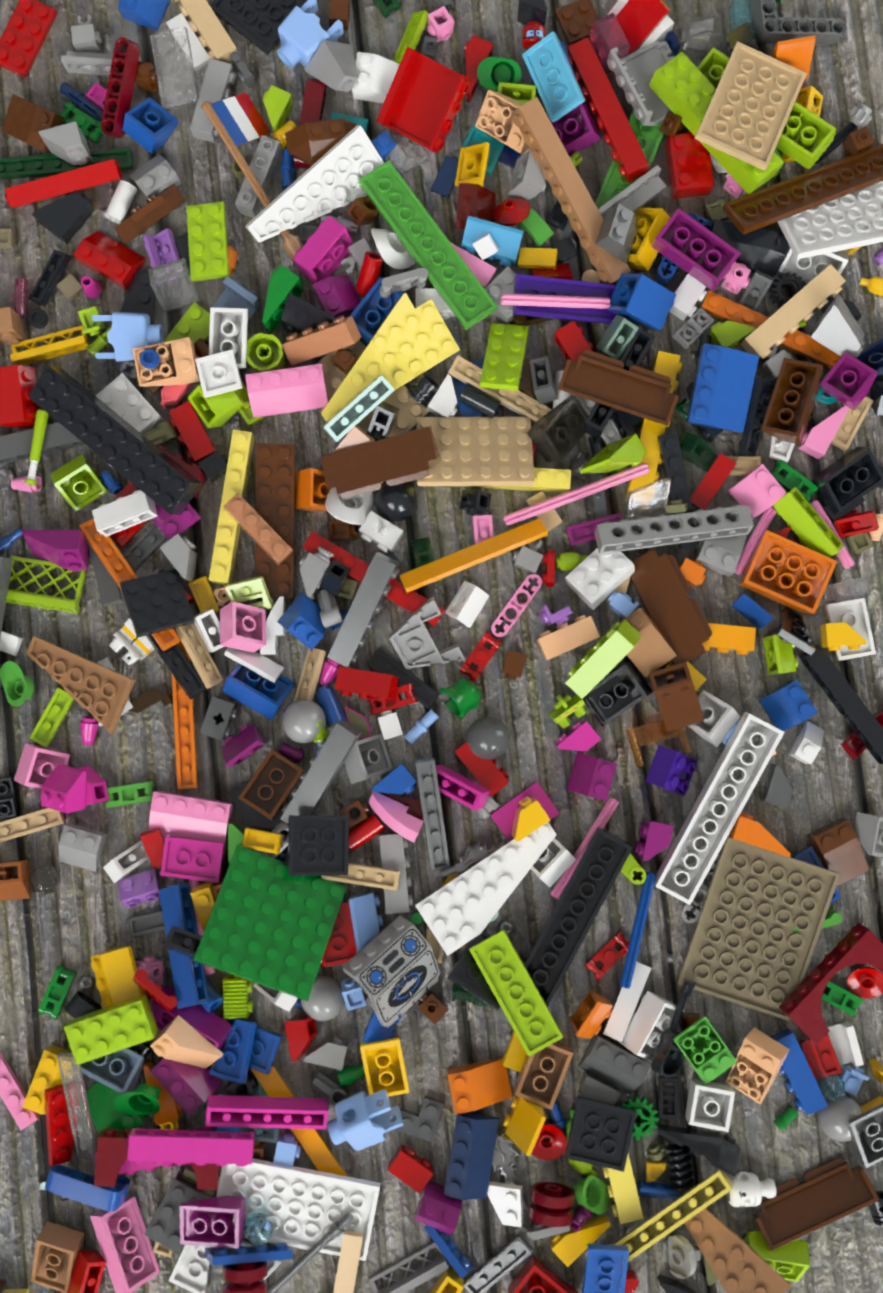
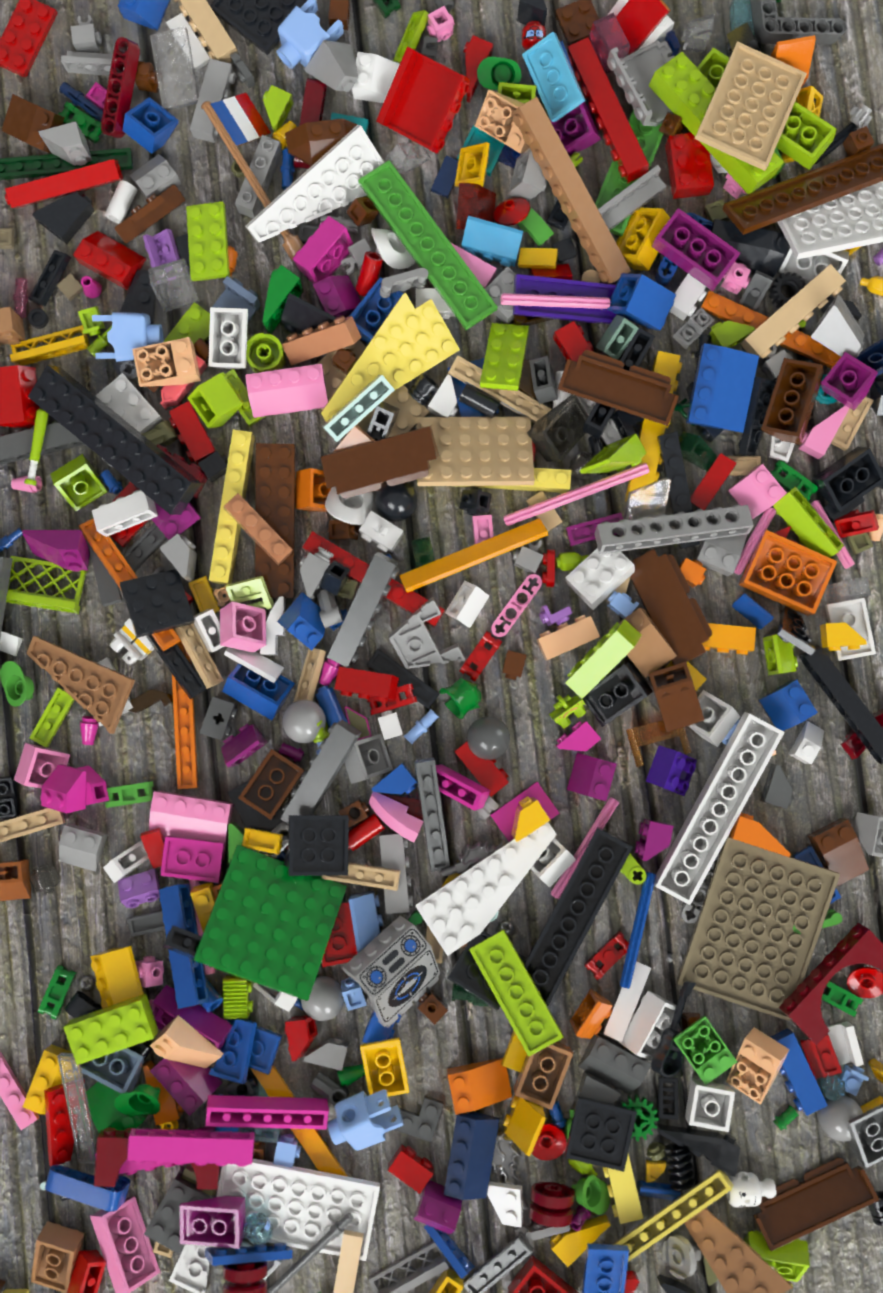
(149, 358): blue plate -> none
(154, 990): red plate -> none
(218, 373): white plate -> none
(384, 145): blue brick -> none
(485, 246): white tile -> none
(618, 232): dark grey slope -> none
(676, 506): olive plate -> none

